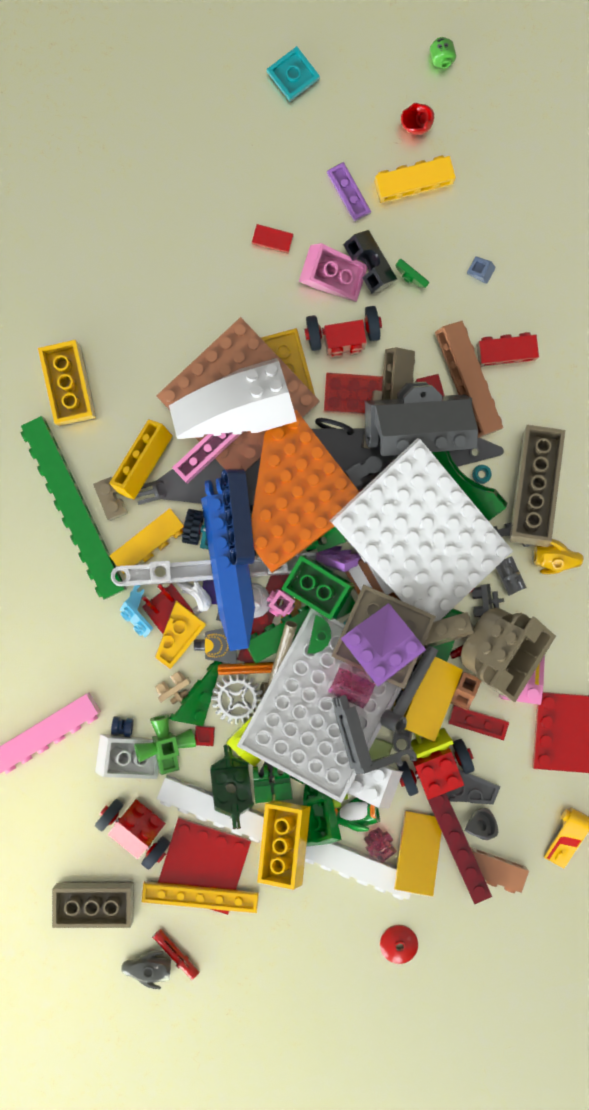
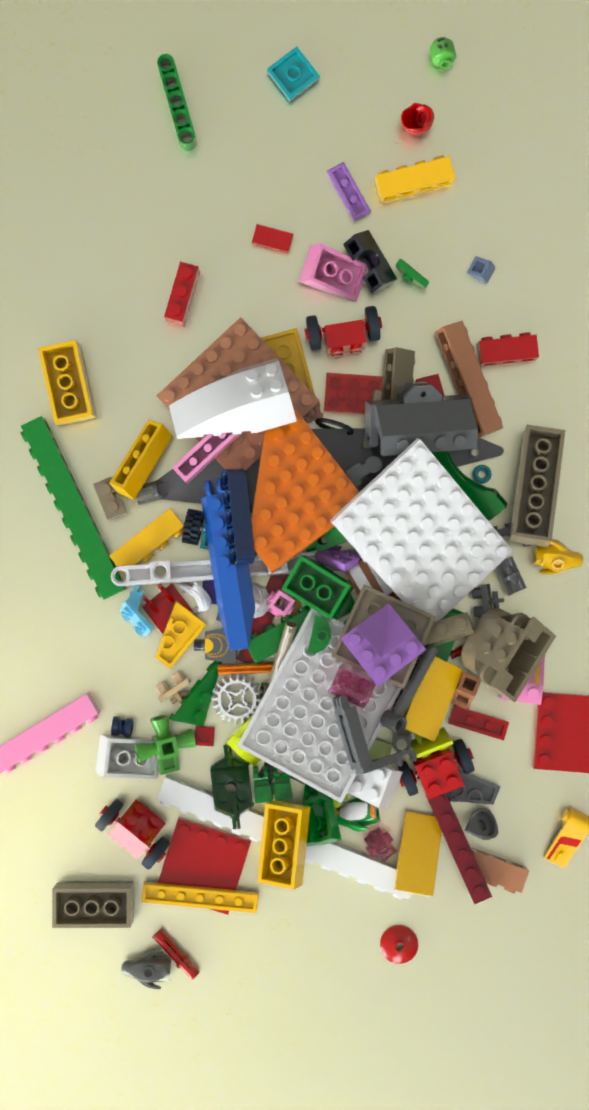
(176, 93): none -> green beam
(182, 293): none -> red brick
(318, 414): none -> nougat plate

